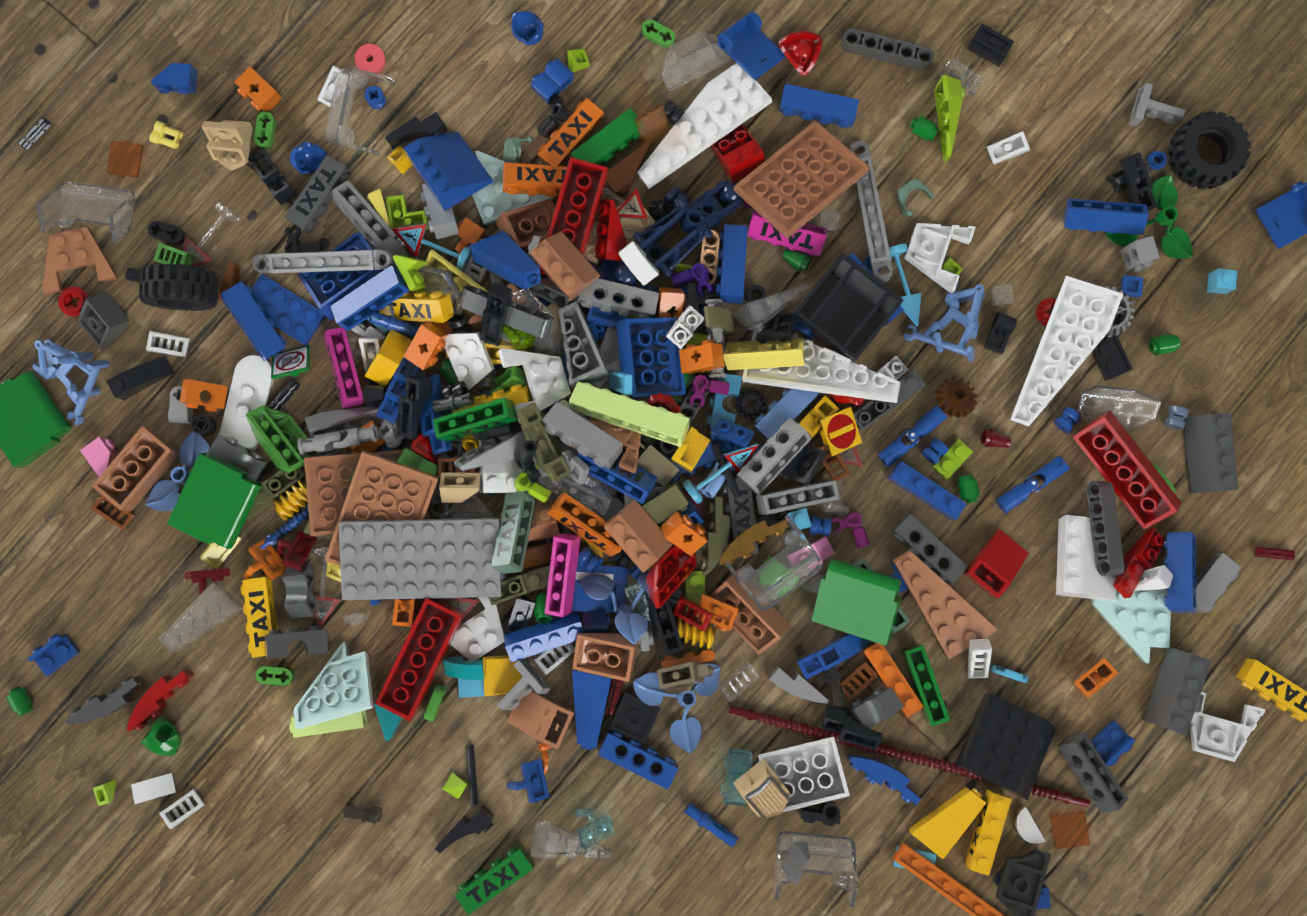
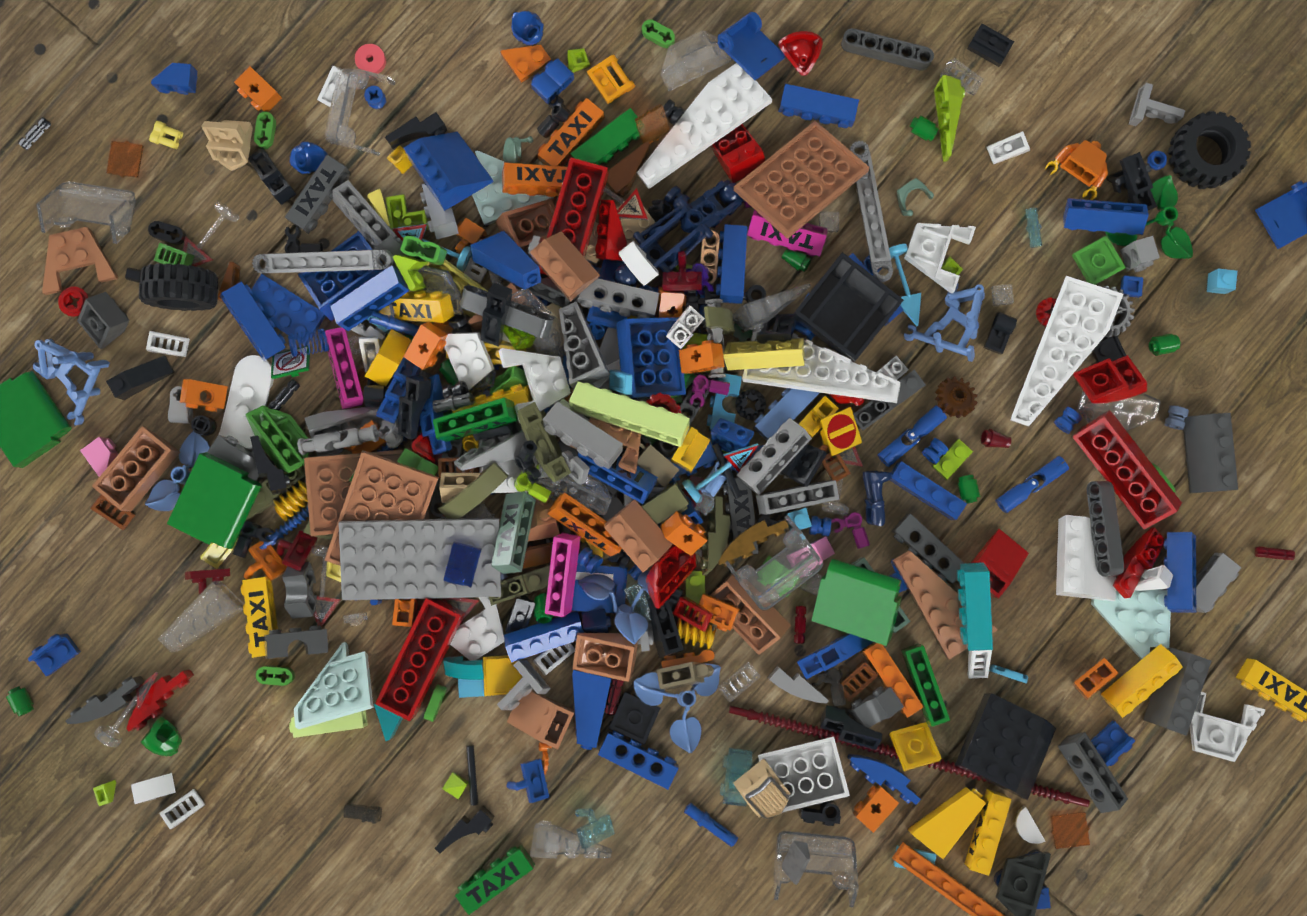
(110, 735): none -> clear piece
(249, 530): none -> black bar
(277, 479): none -> black slope
(294, 348): none -> blue piece
(423, 250): none -> bright green brick
(462, 564): none -> clear blue plate
(474, 493): none -> olive slope
(526, 60): none -> orange wing
(606, 83): none -> light orange plate
(682, 280): none -> dark red plate
(705, 503): none -> clear plate
(740, 335): none -> dark green plant
(800, 624): none -> dark red axle
(869, 816): none -> orange brick
(874, 502): none -> dark blue piece
(915, 746): none -> yellow plate
(976, 606): none -> teal brick
(1033, 227): none -> clear light blue pin
(1085, 163): none -> orange torso
(1098, 261): none -> bright green plate
(1111, 380): none -> red slope
(1141, 680): none -> yellow brick

